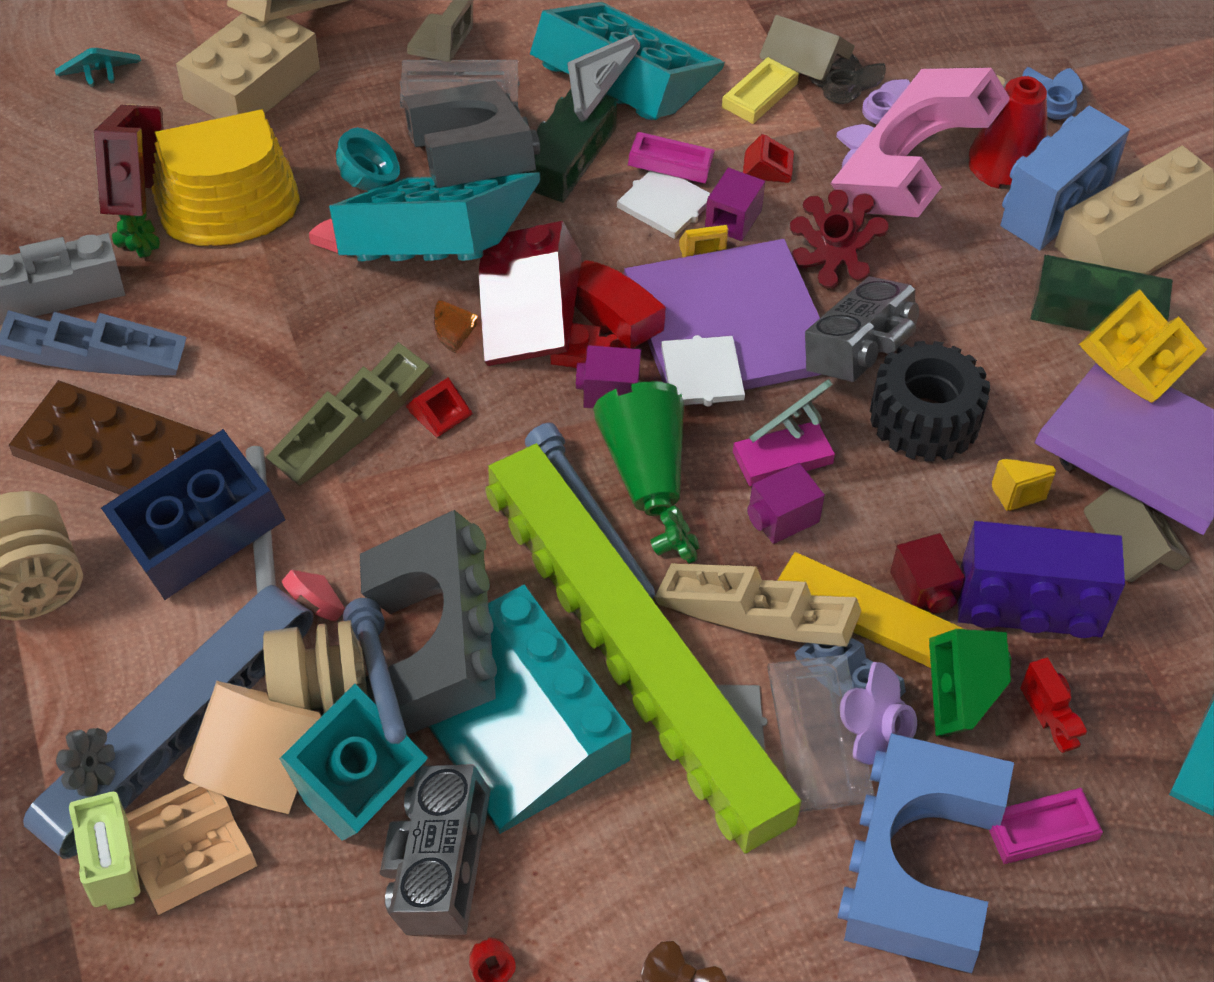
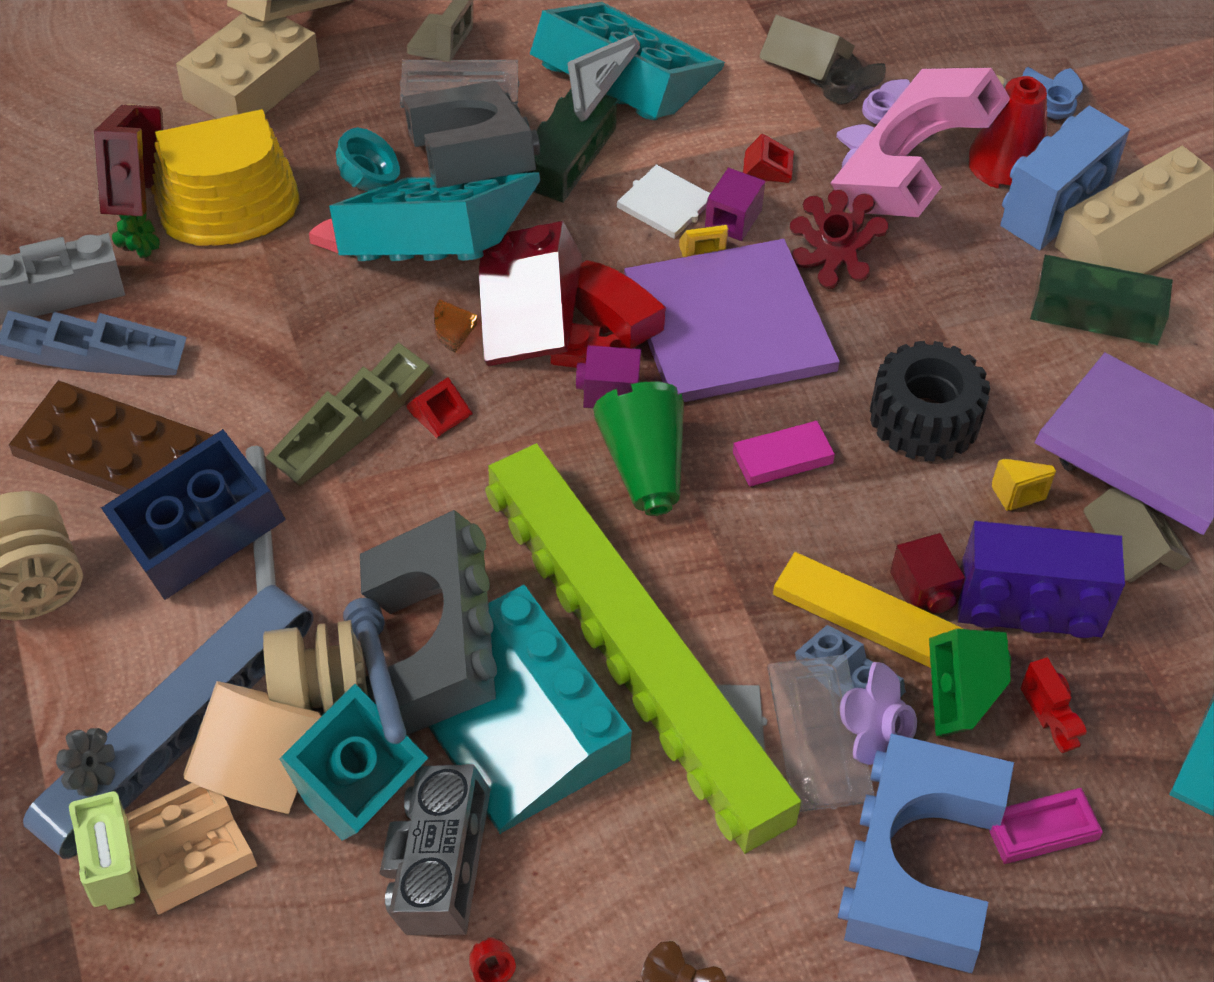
(96, 60): teal piece -> none
(317, 591): coral tile -> none
(552, 444): sand blue piece -> none
(671, 157): dark pink tile -> none
(676, 536): green plant -> none
(703, 369): white piece -> none
(760, 90): light yellow tile -> none
(763, 607): tan slope -> none
(785, 503): magenta brick -> none
(795, 410): sand green piece -> none
(866, 321): flat silver piece -> none
(1143, 347): yellow slope -> none

